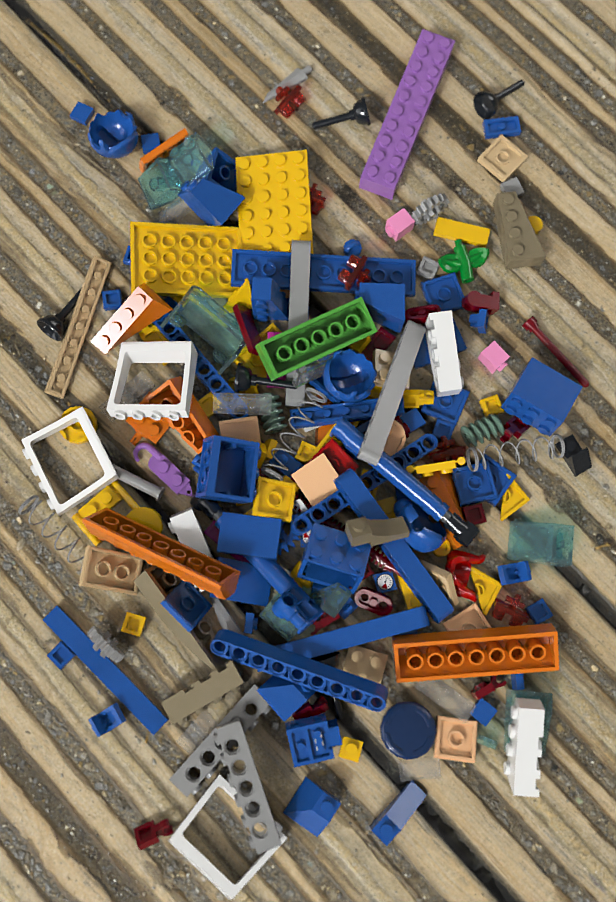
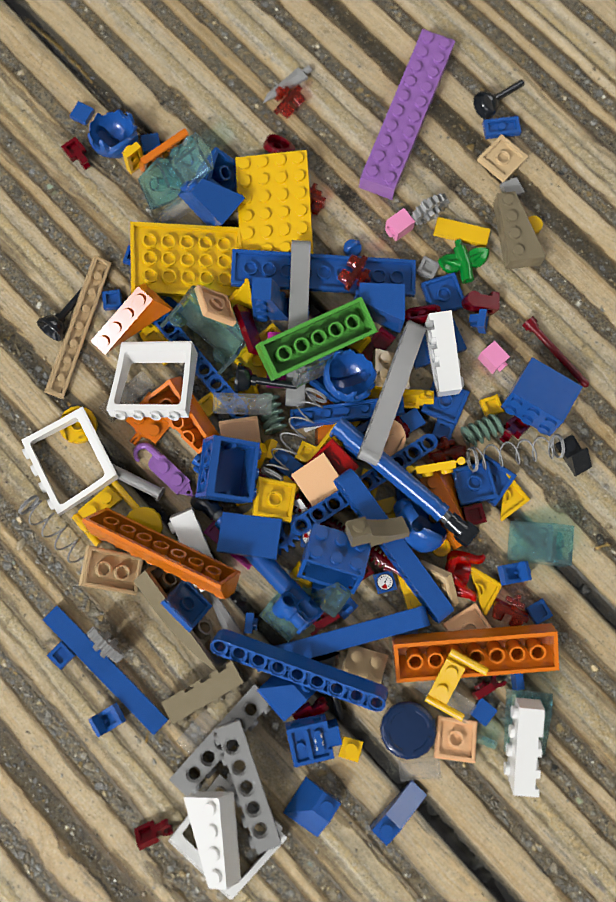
(76, 151): none -> dark red plate
(132, 156): none -> yellow plate
(133, 624): yellow plate -> none
(215, 305): none -> light nougat tile
(216, 836): none -> white wedge
(251, 585): blue tile -> none
(277, 144): none -> dark red hat
(358, 113): black piece -> none
(373, 601): dark red plate -> none
(448, 679): none -> yellow plate

